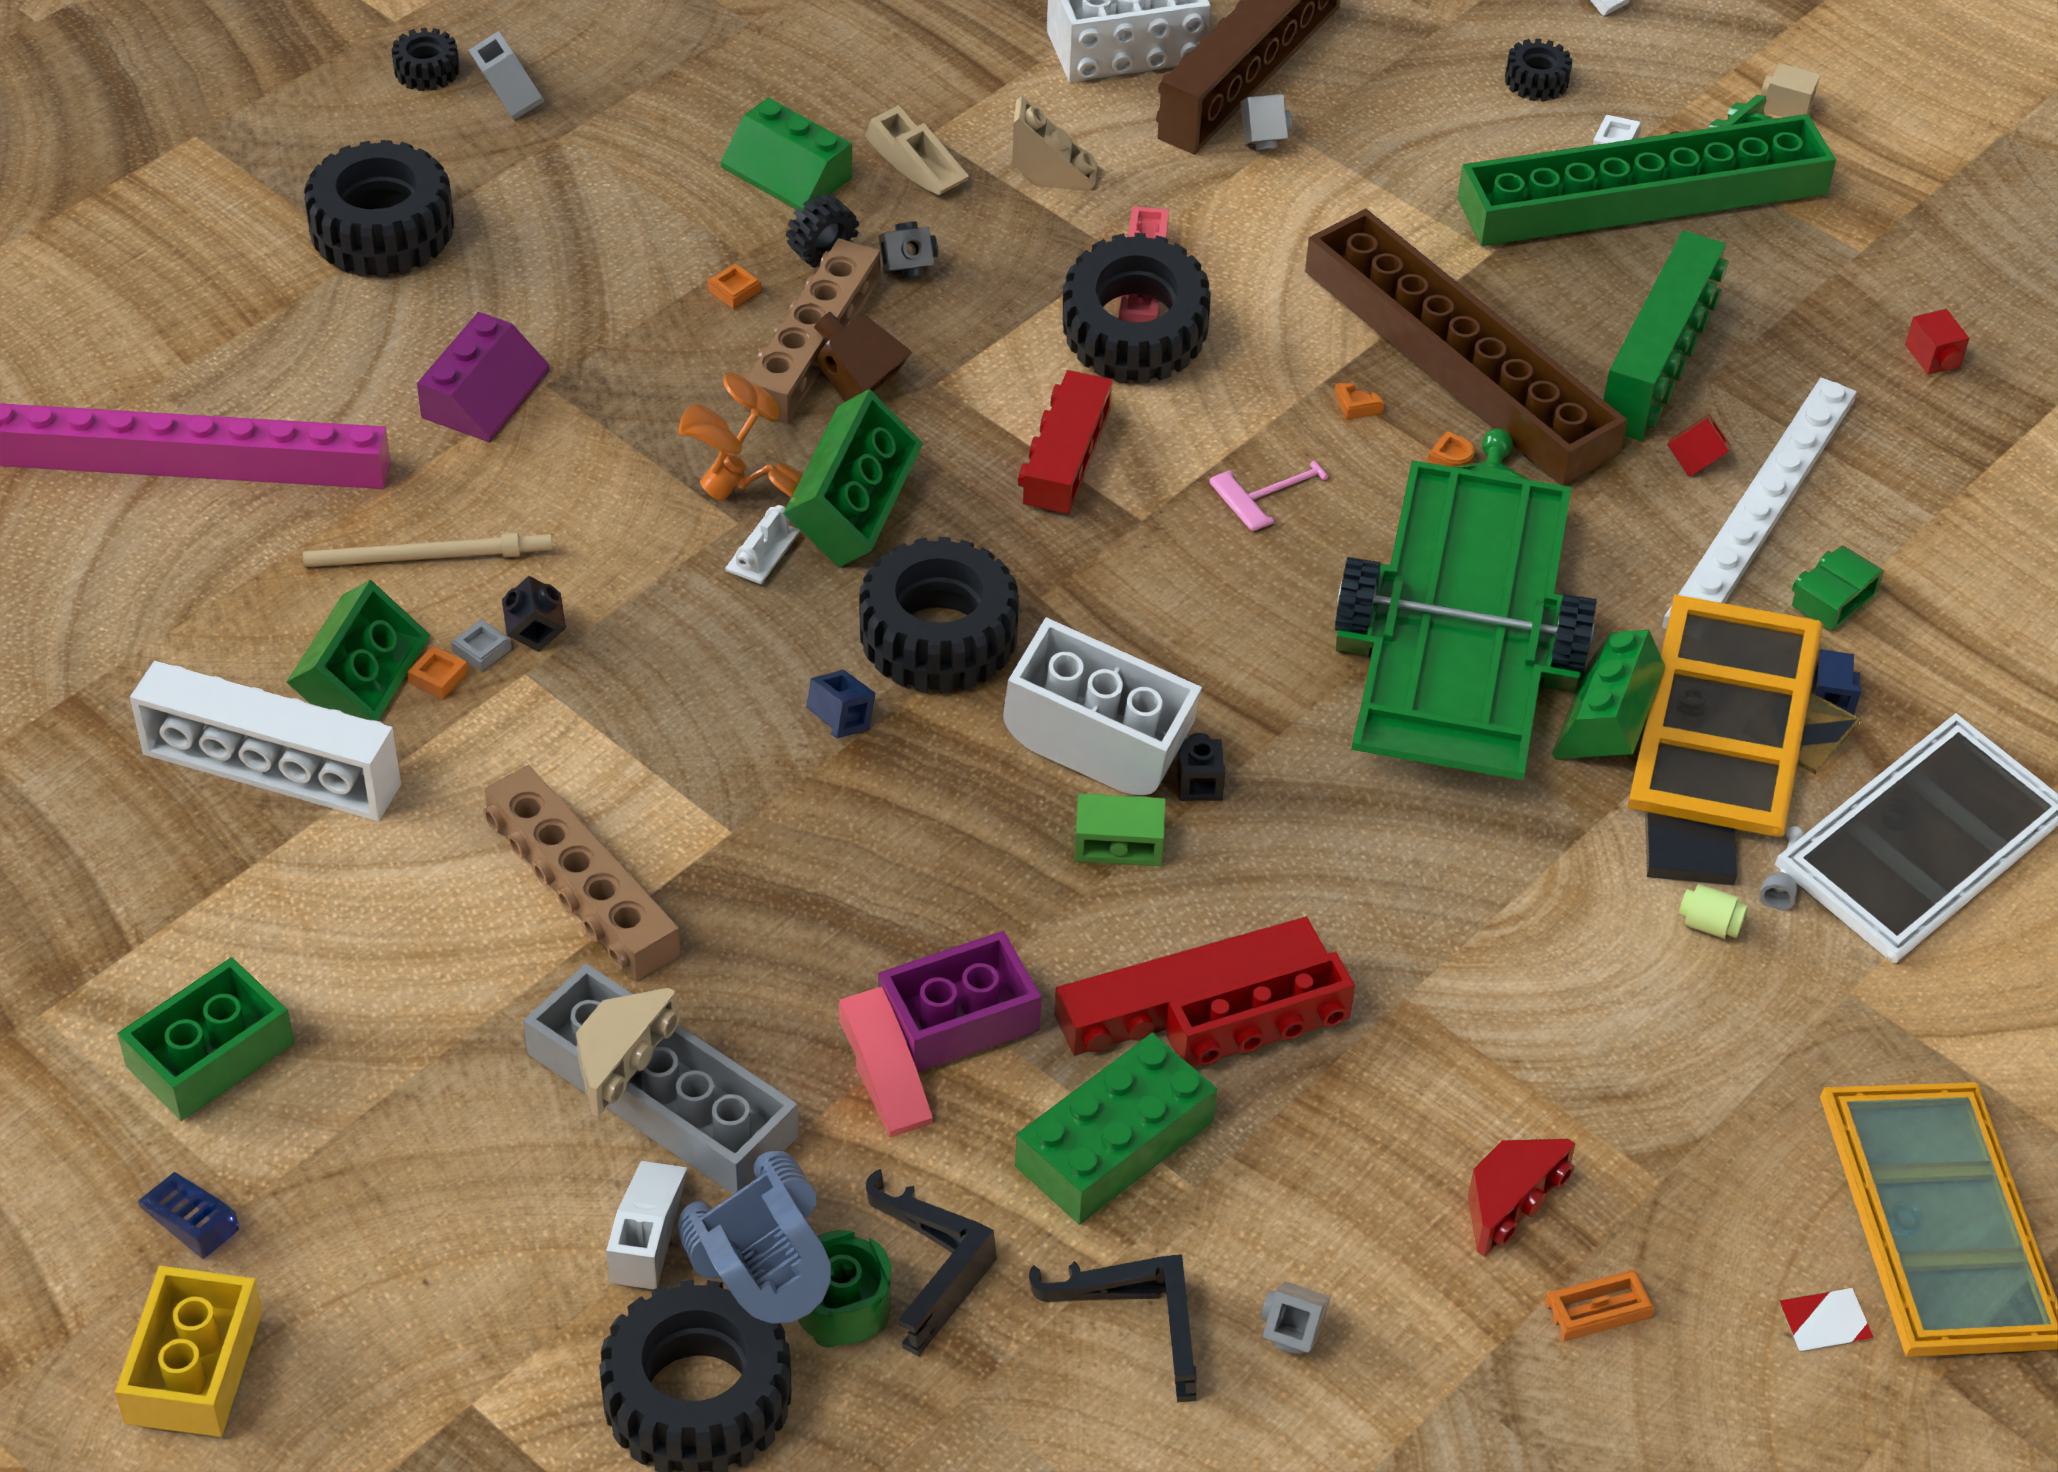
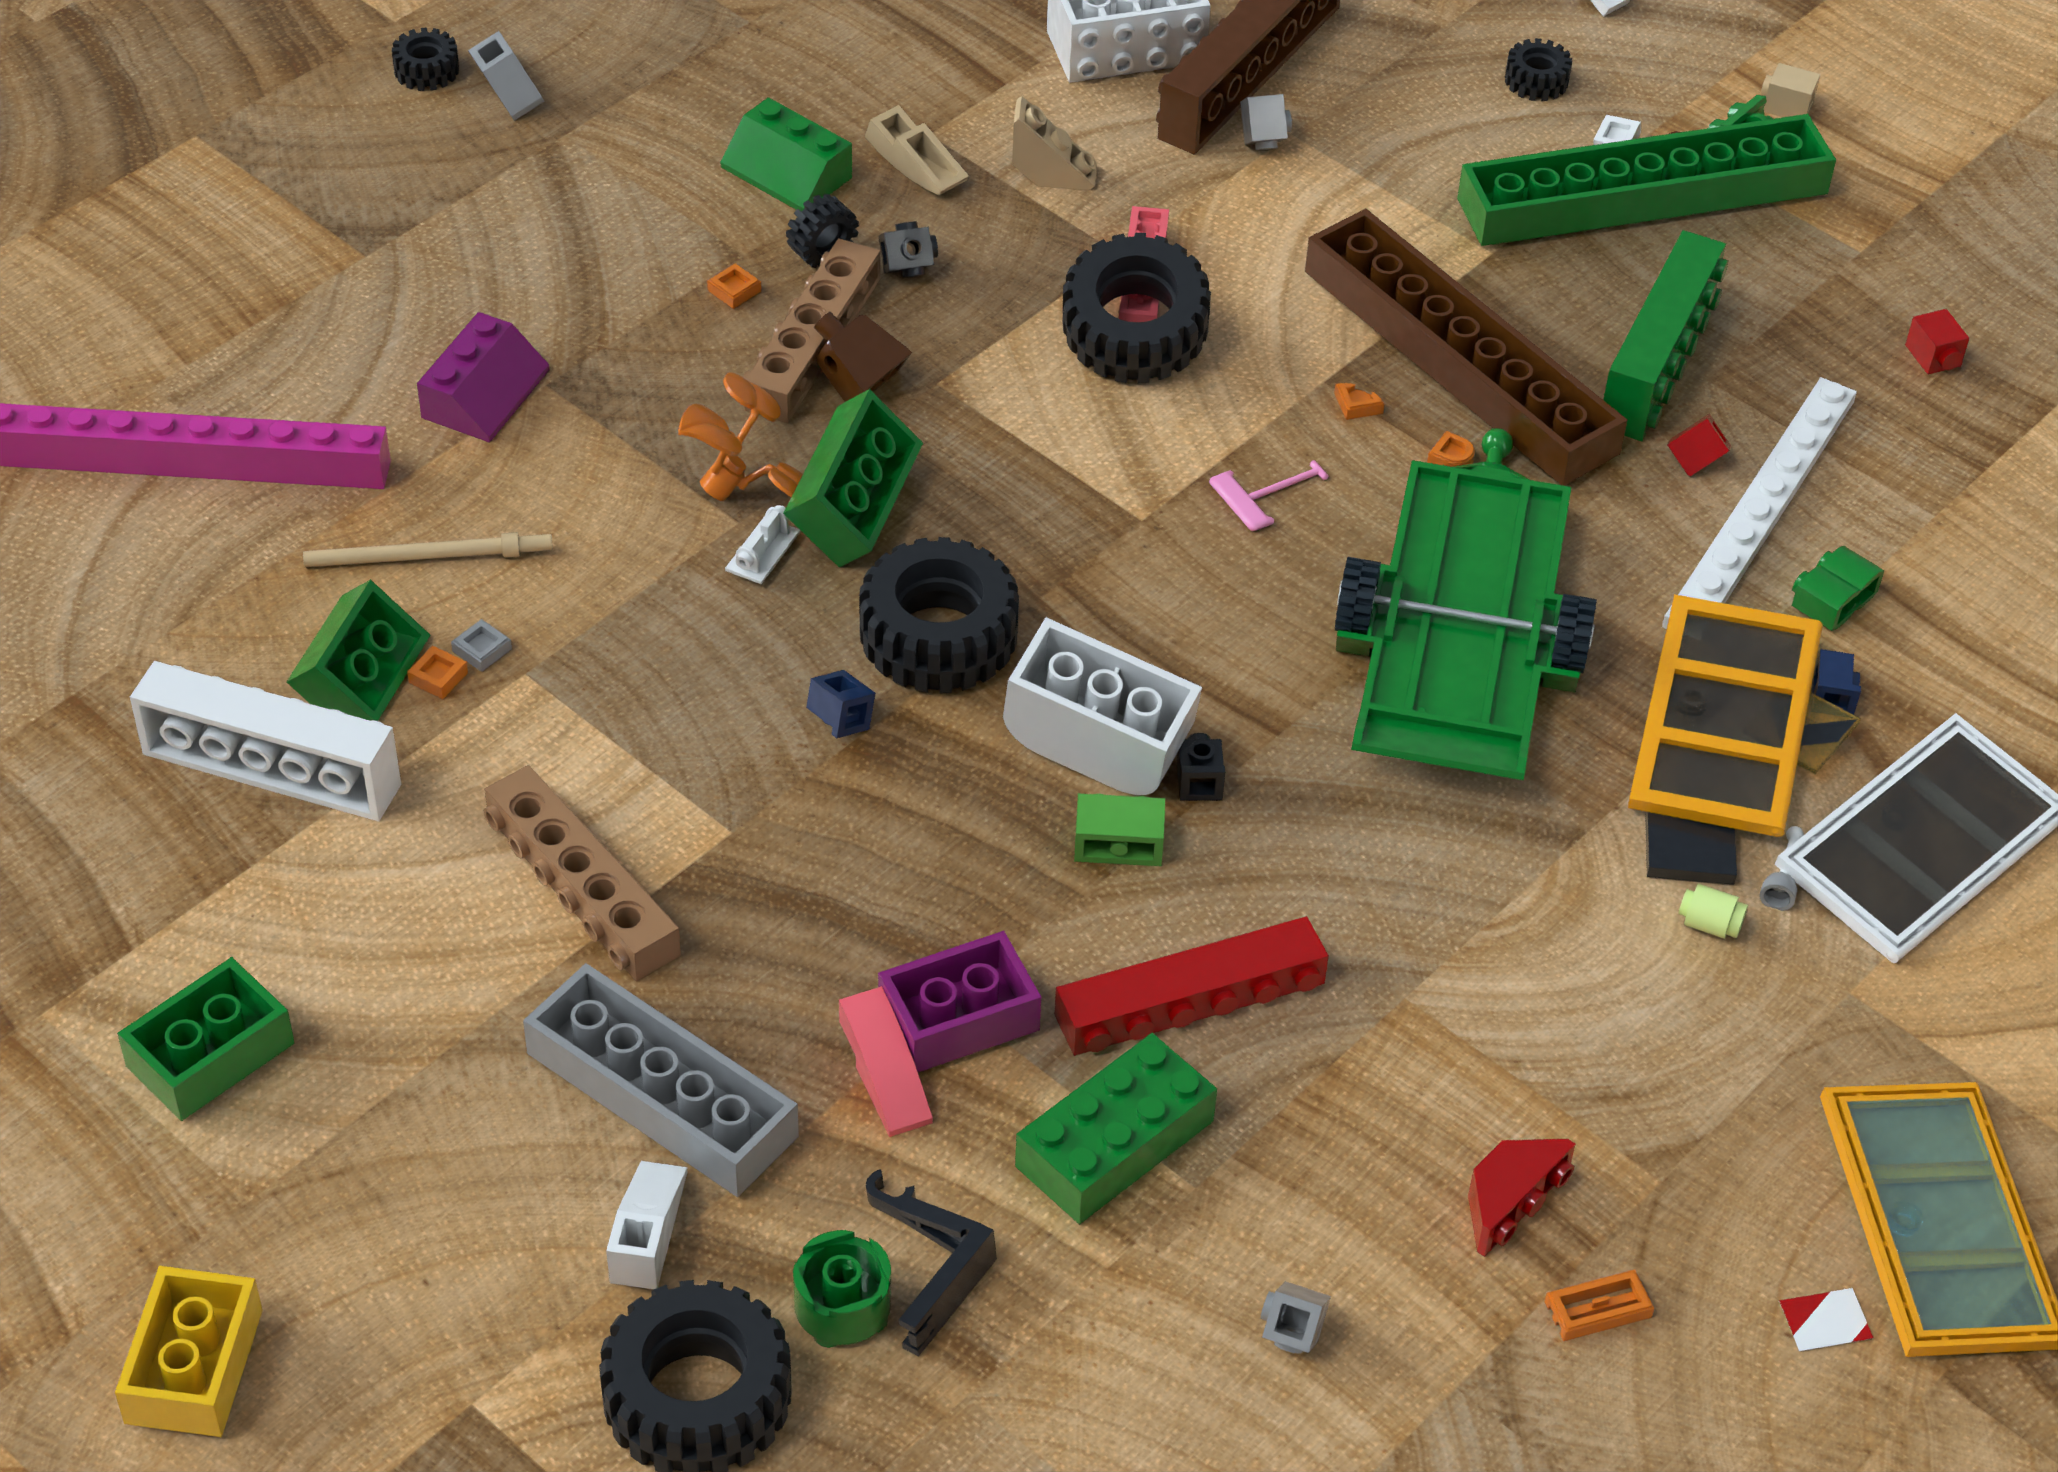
(200, 1240): clear blue slope -> none
(379, 240): black tyre -> none
(533, 613): black brick -> none
(622, 1040): tan slope -> none
(762, 1242): sand blue connector -> none
(1066, 441): red brick -> none
(1135, 1281): black hinge -> none
(1260, 1010): red brick -> none
(1612, 697): green slope -> none

